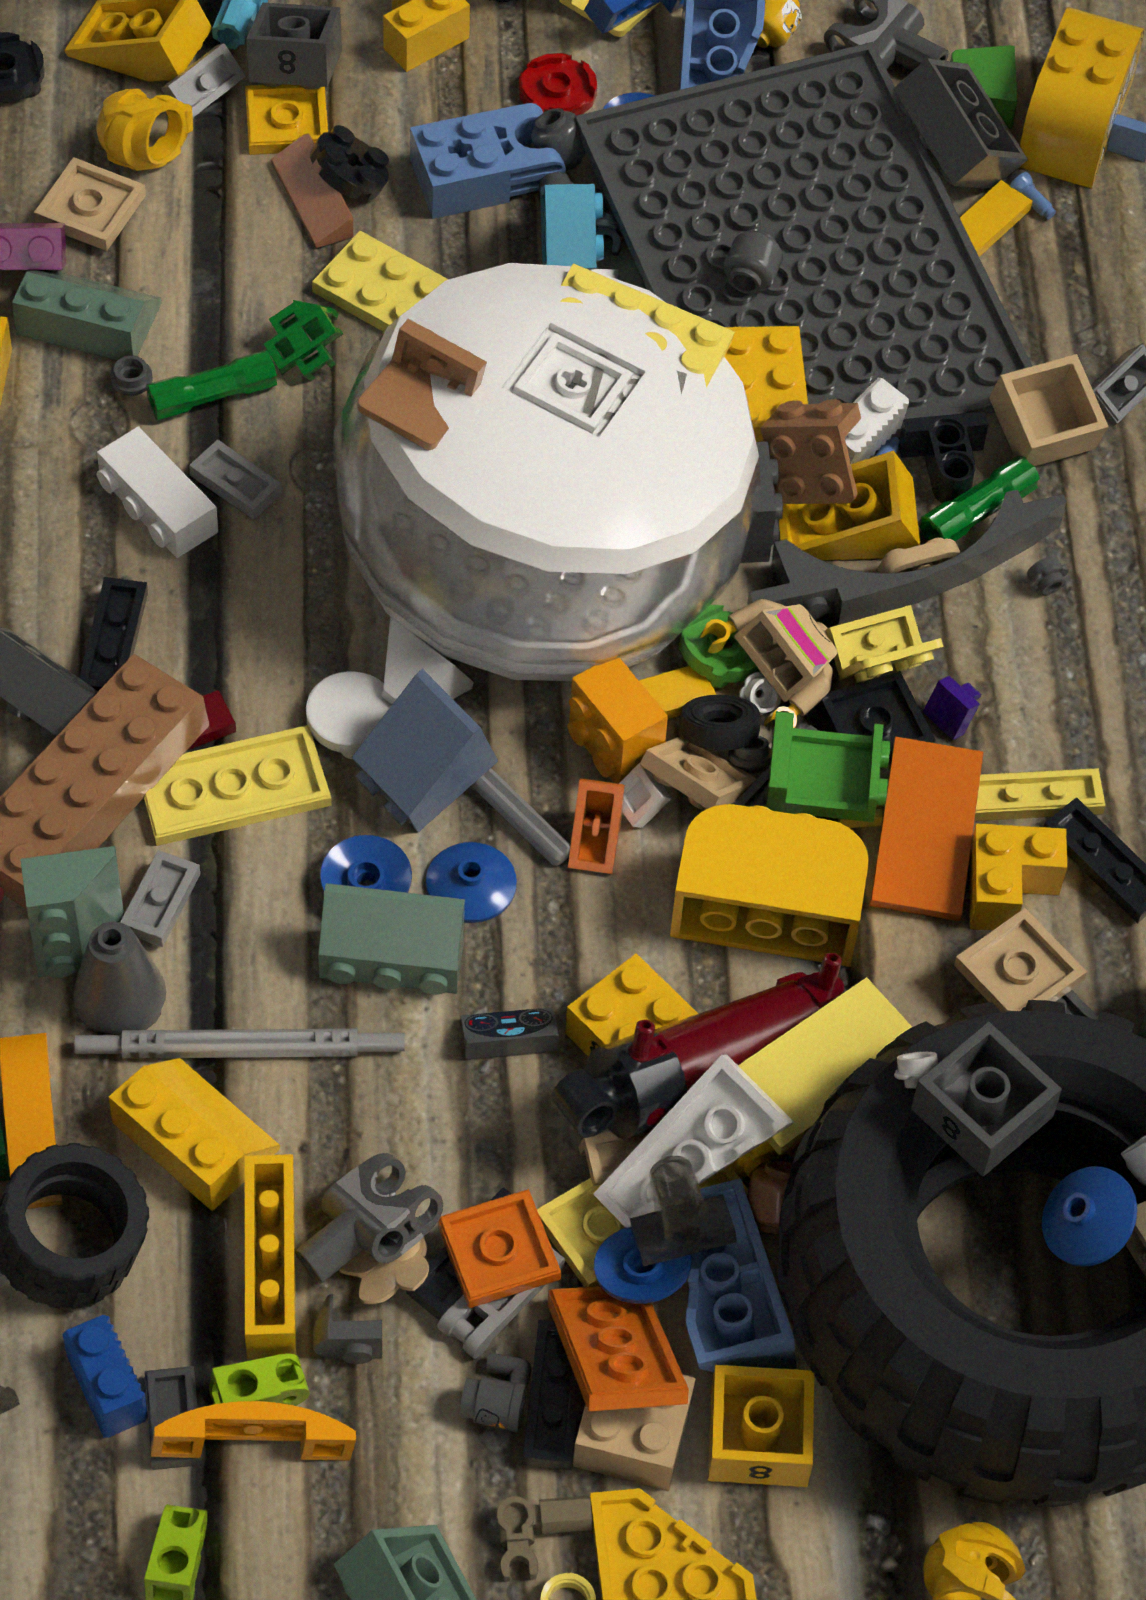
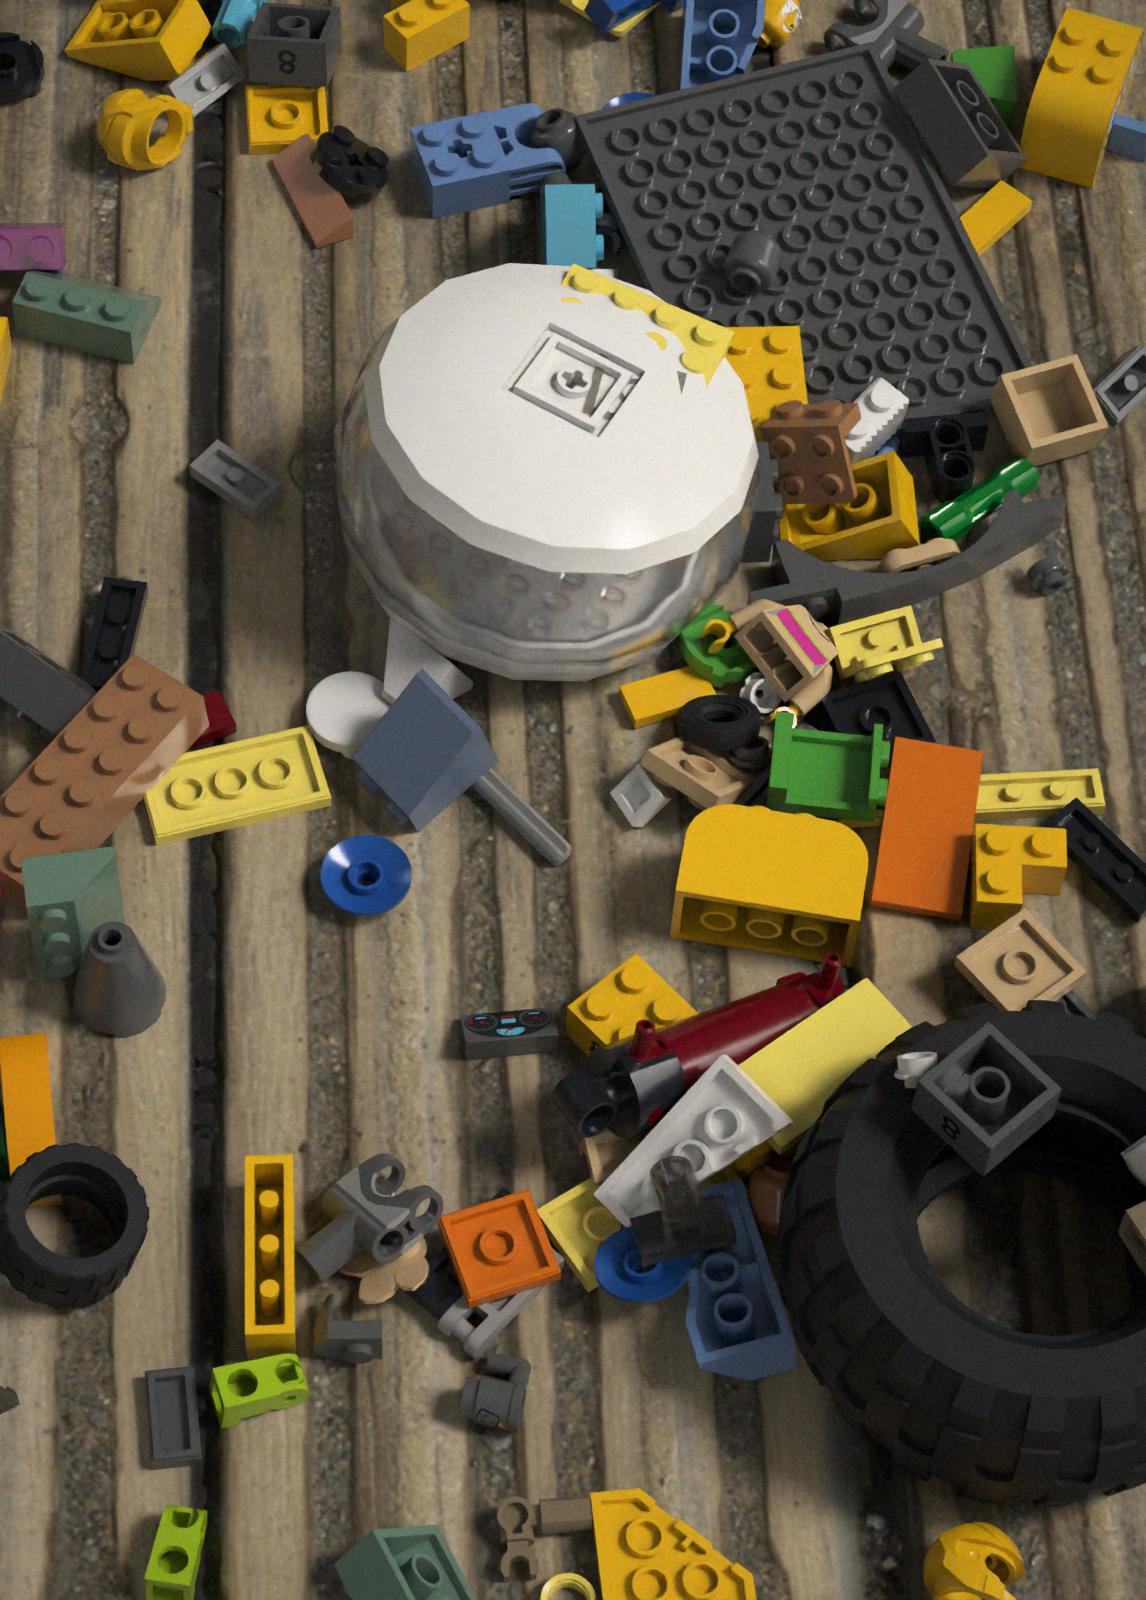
(91, 203): tan plate -> none
(105, 1376): blue brick -> none
(133, 368): dark grey plate -> none
(156, 492): white brick -> none
(161, 897): light grey plate -> none
(182, 393): green axle -> none
(188, 1129): yellow slope -> none
(239, 1043): light grey axle -> none
(254, 1420): light orange slope -> none
(294, 341): green piece -> none
(374, 281): light yellow plate -> none
(391, 939): sand green slope -> none
(403, 391): medium nougat bracket -> none
(485, 894): blue dish -> none
(551, 1403): black plate -> none
(558, 83): red tile -> none
(596, 826): orange slope -> none
(614, 718): light orange brick -> none
(616, 1350): orange tile -> none
(634, 1442): tan piece -> none
(761, 1426): yellow brick -> none
(952, 706): dark purple tile -> none
(1024, 184): medium blue piece -> none
(1102, 1226): blue dish -> none

